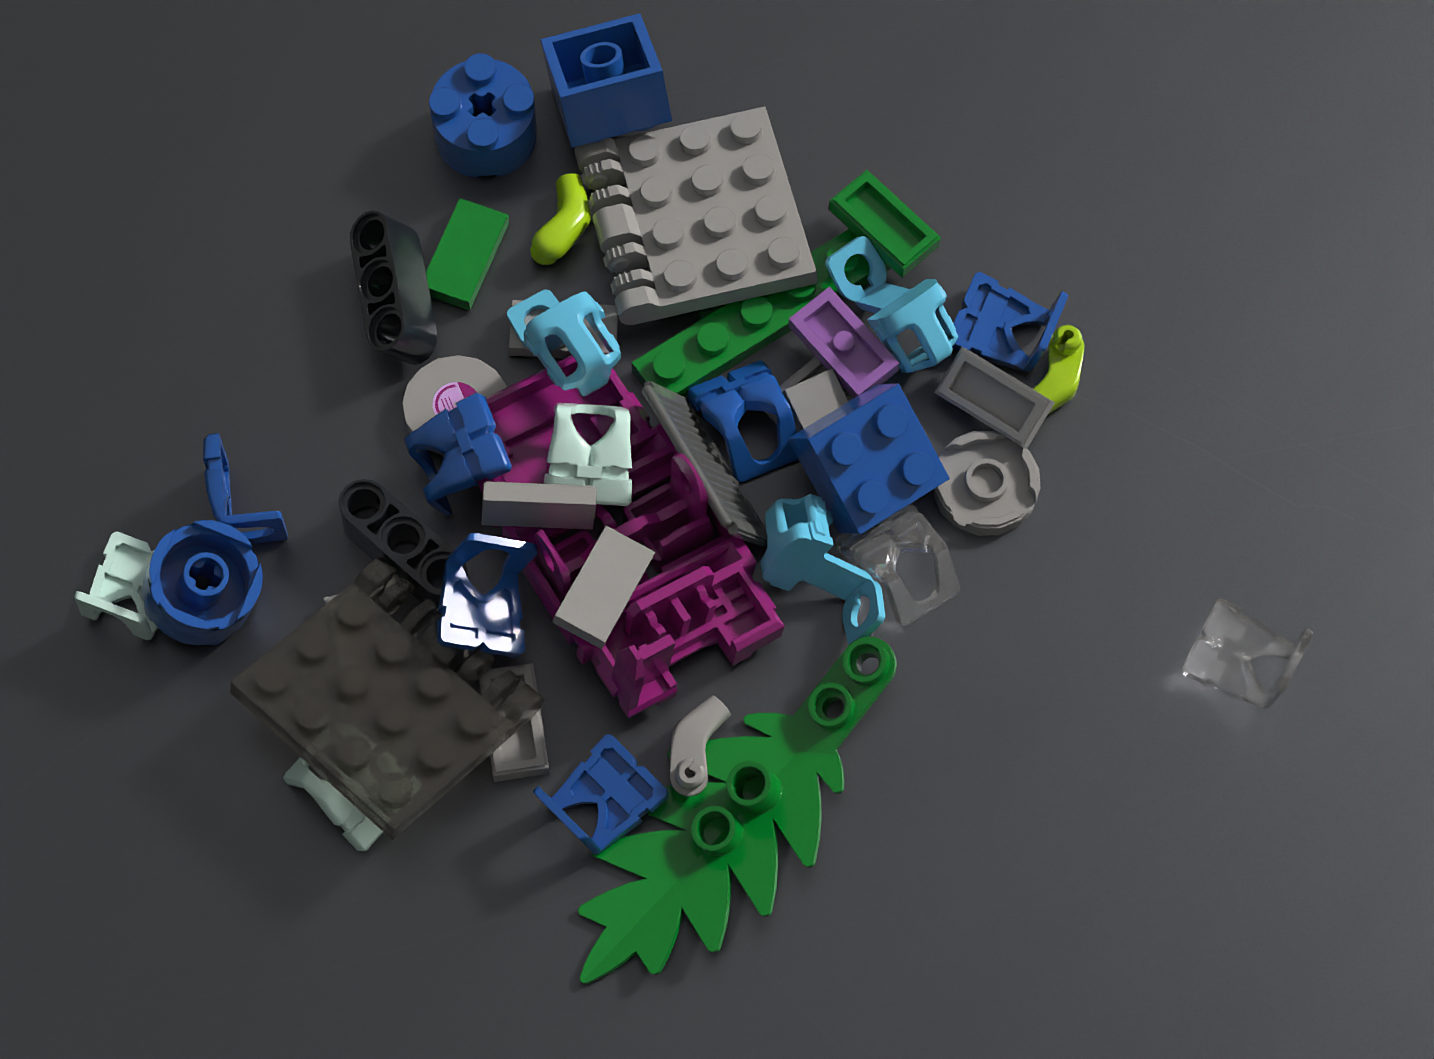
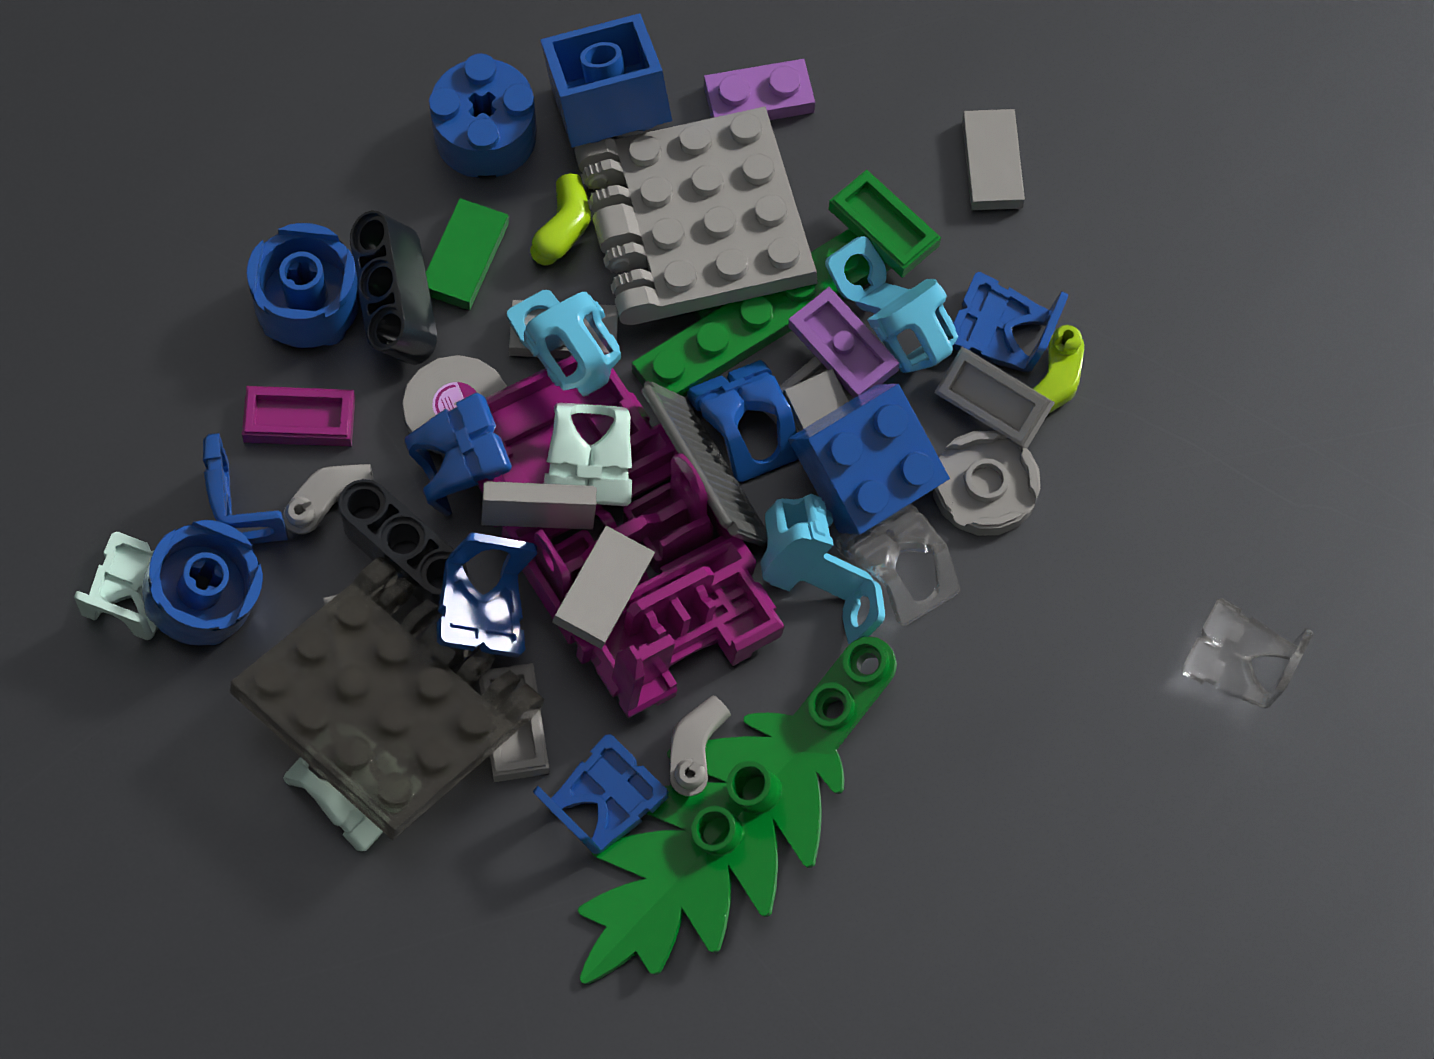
(298, 416): none -> magenta tile
(304, 286): none -> blue brick
(320, 494): none -> light grey arm
(778, 86): none -> medium lavender plate
(993, 159): none -> light grey tile

